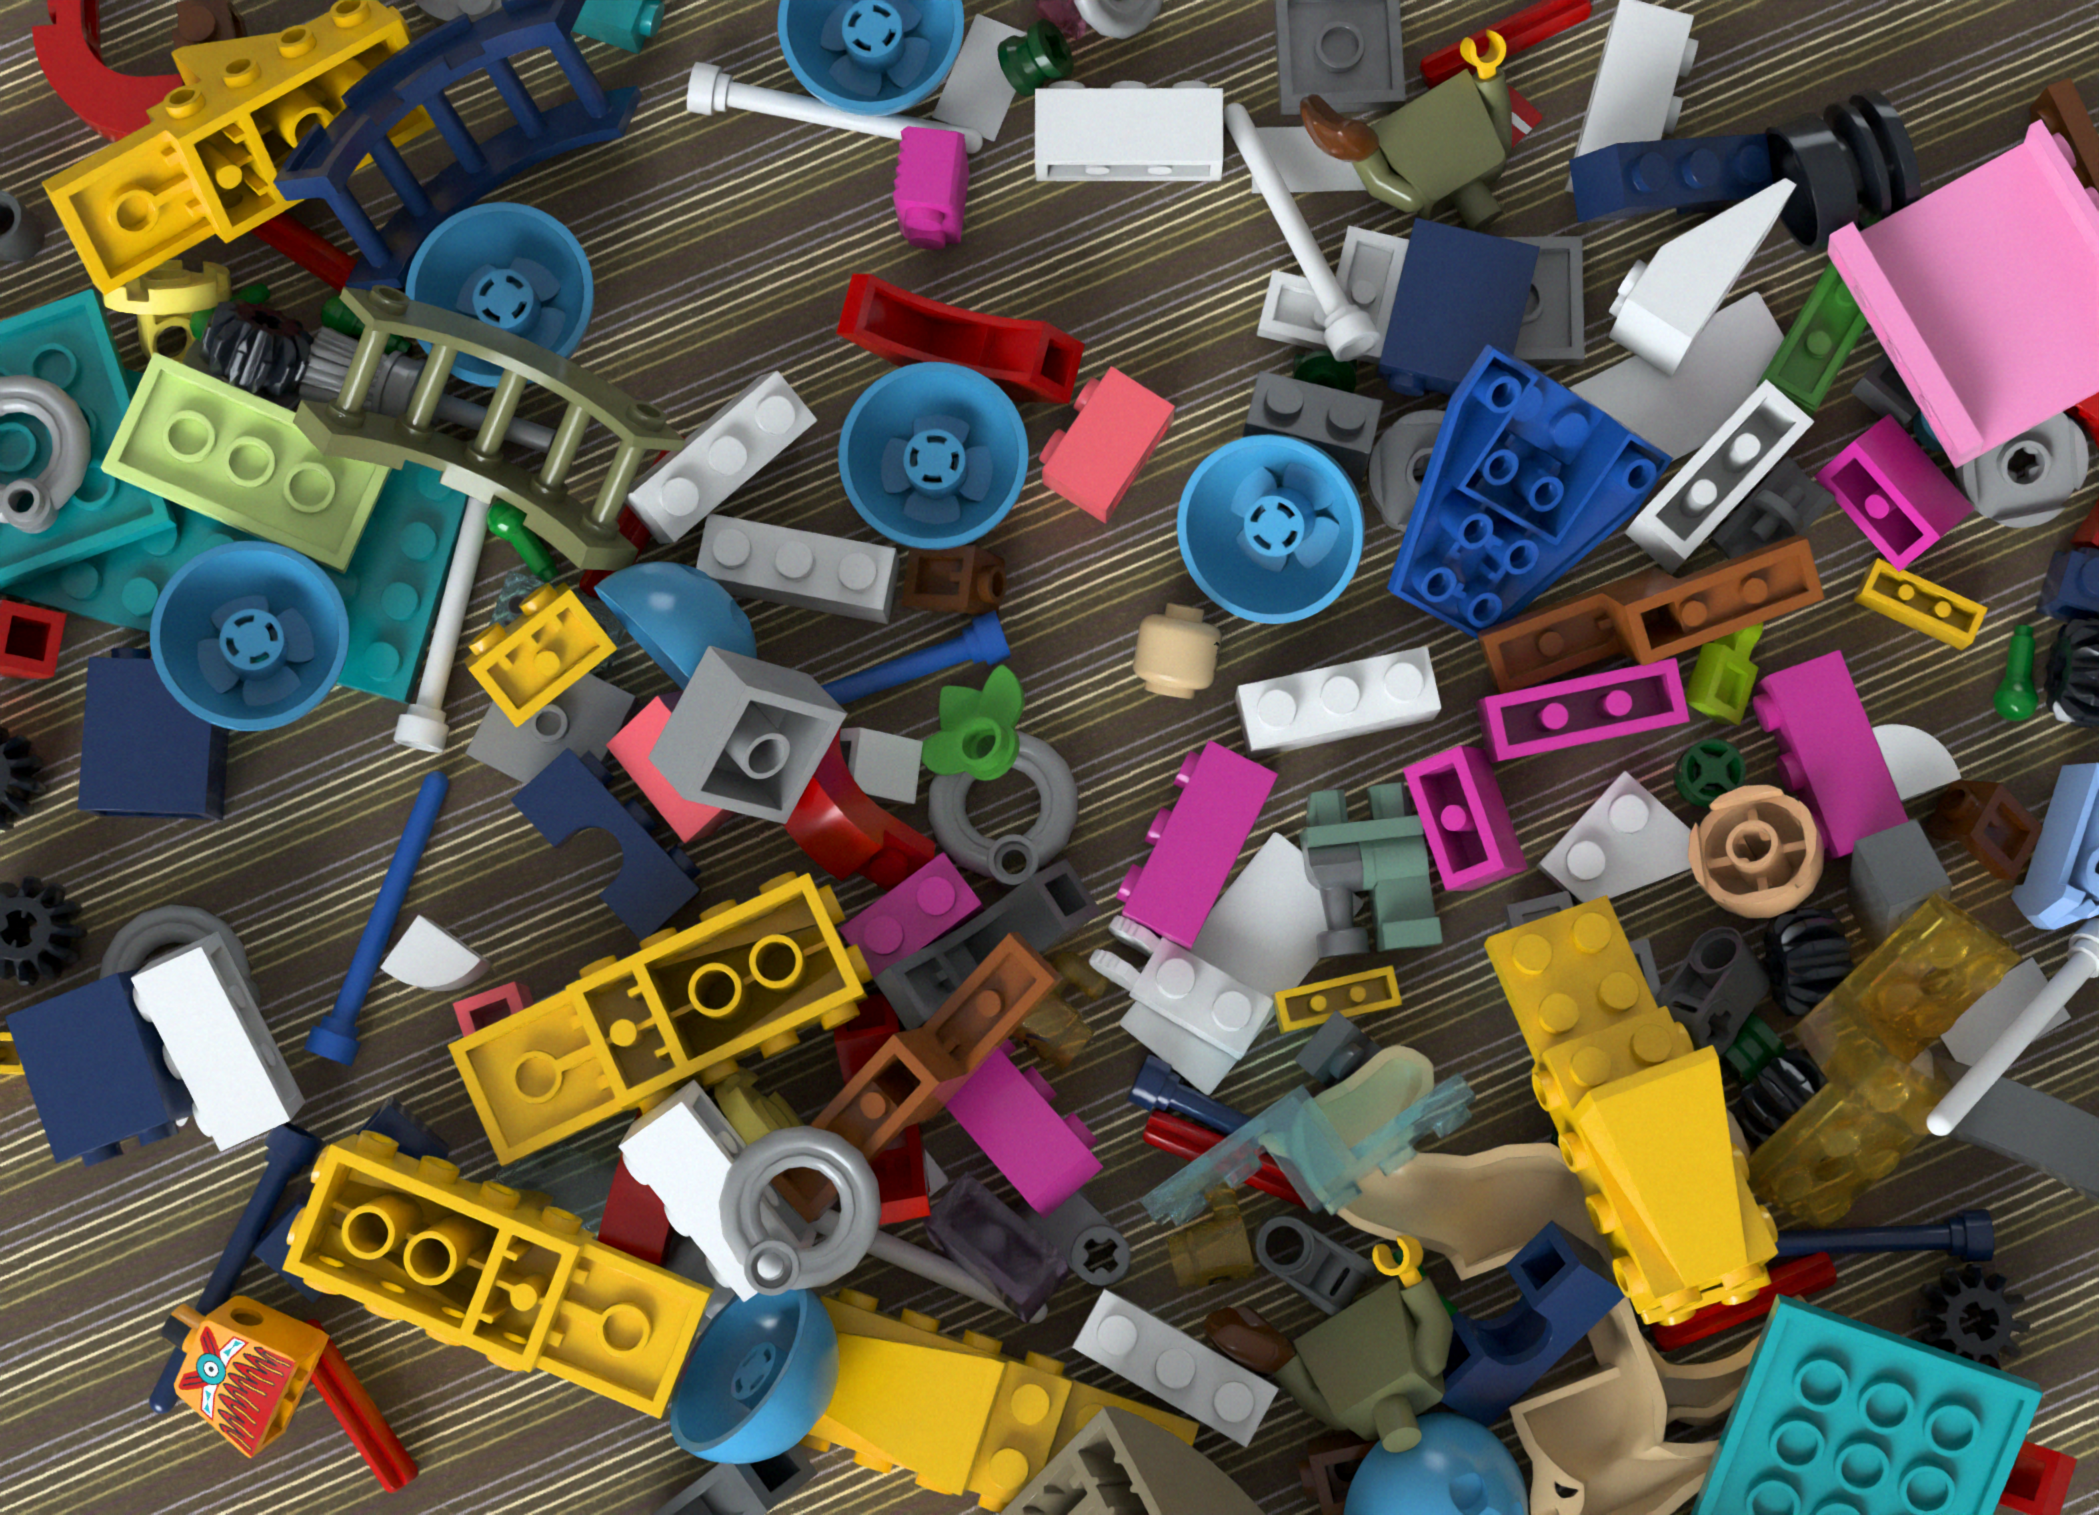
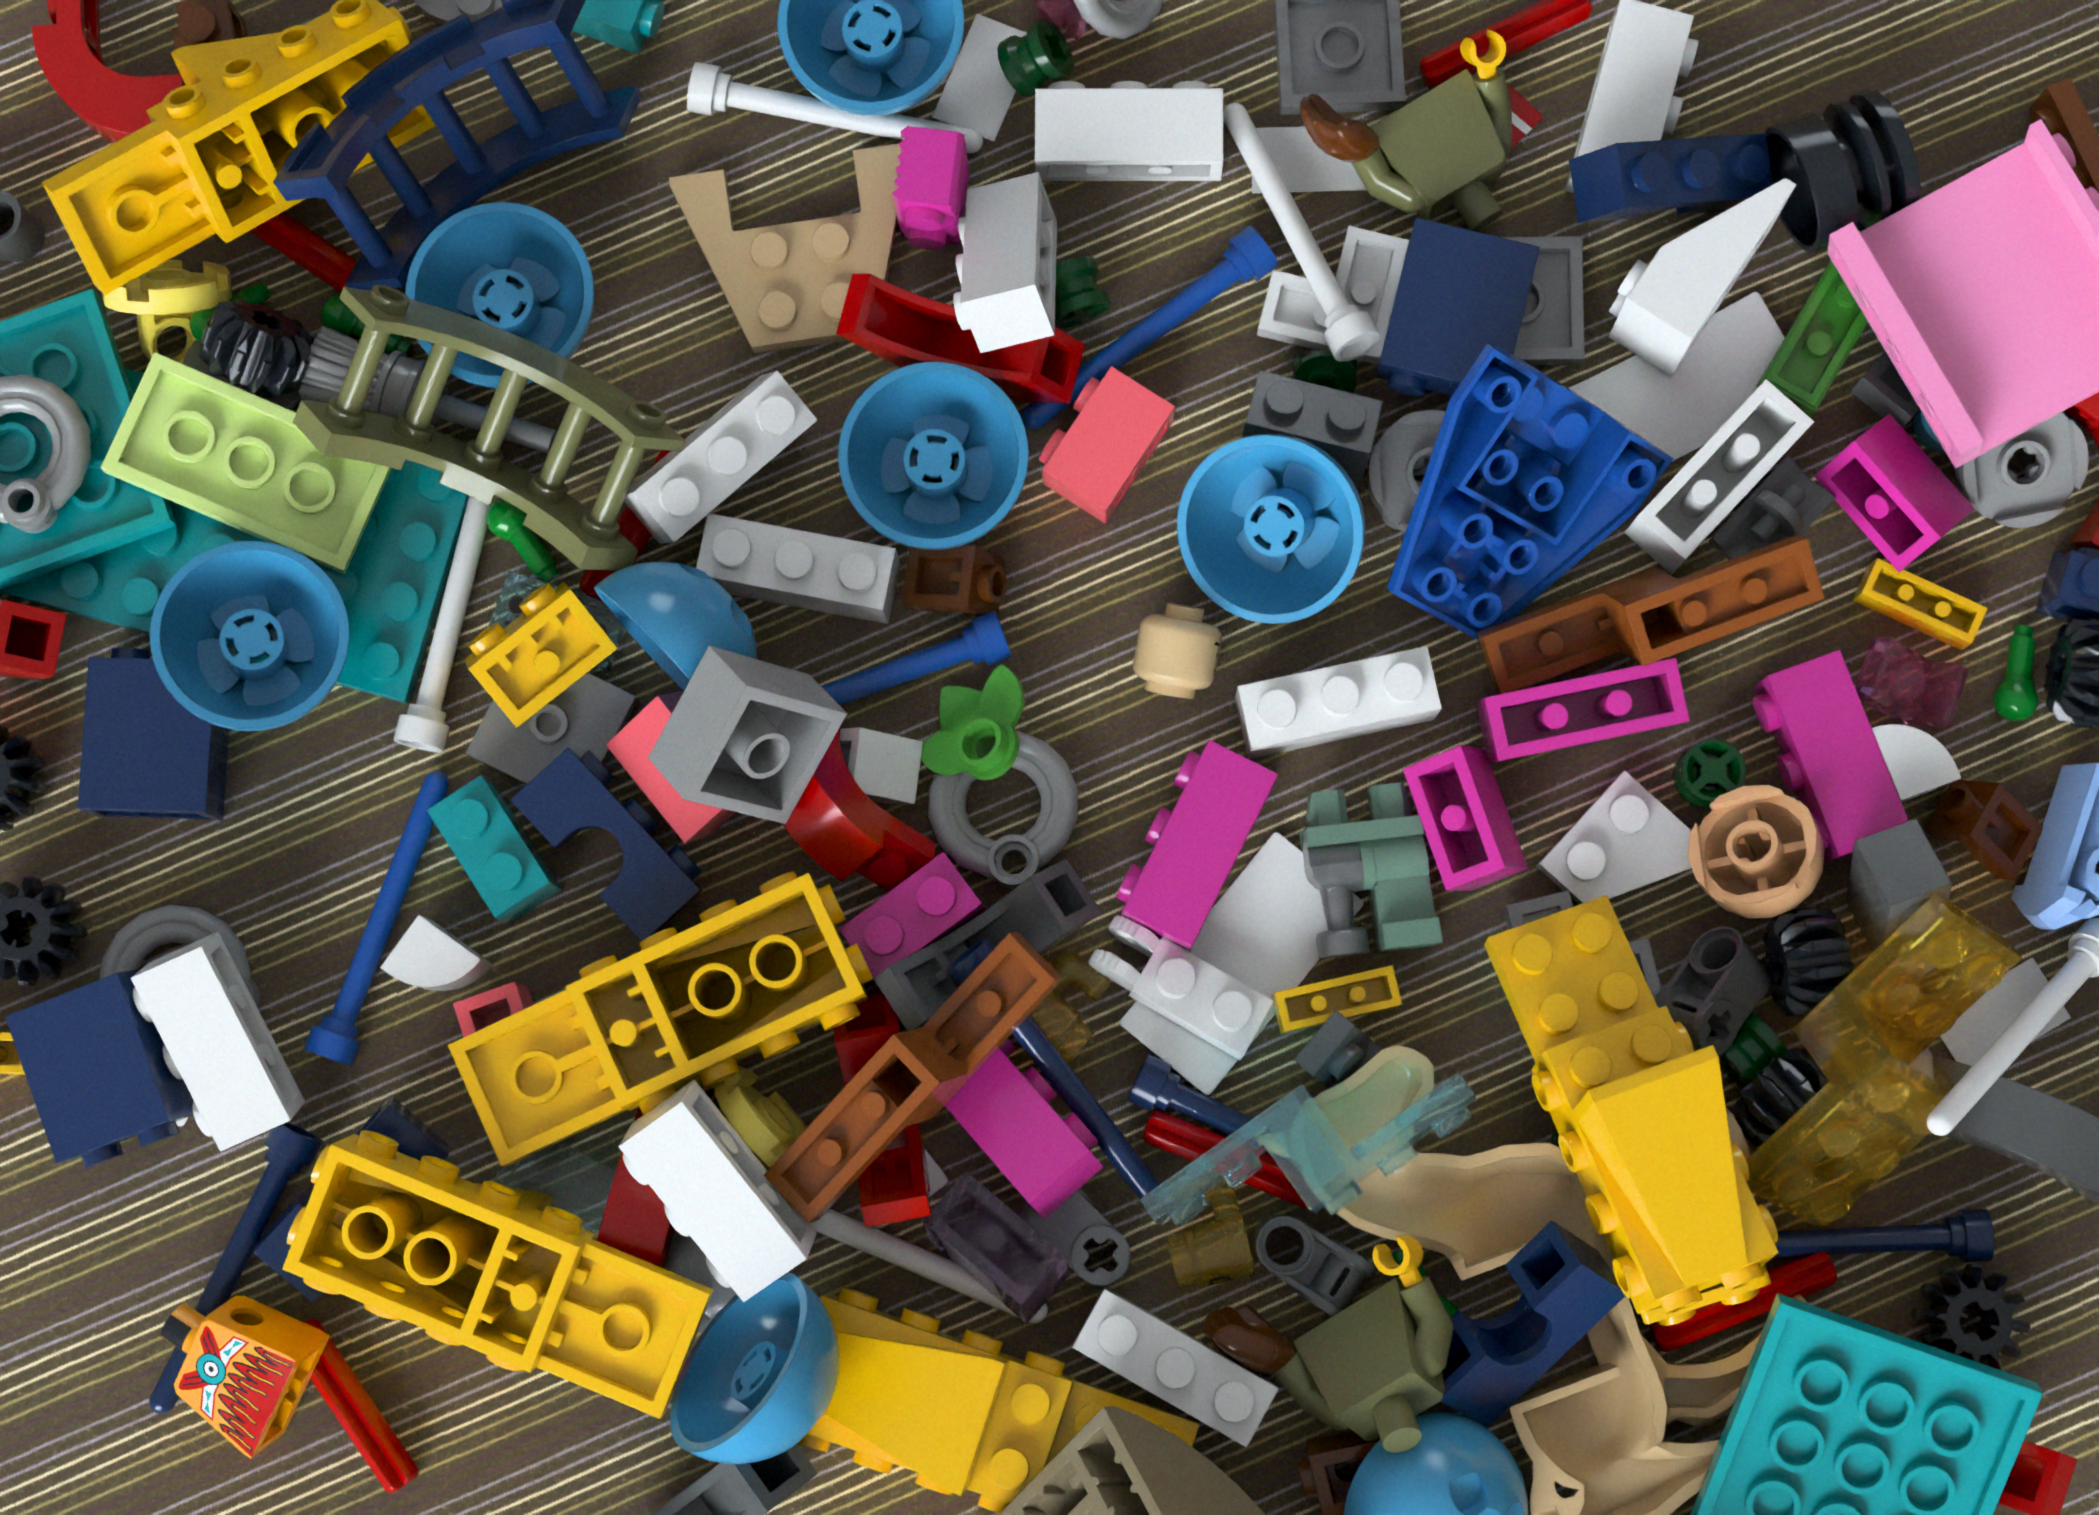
(494, 850): none -> teal brick
(742, 1218): light grey piece -> none
(794, 276): none -> tan wing
(1007, 263): none -> white brick
(1067, 1084): none -> dark blue piece
(1078, 293): none -> dark green wheel
(1245, 259): none -> blue piece
(1724, 676): lime plate -> none
(1909, 684): none -> clear pink bracket

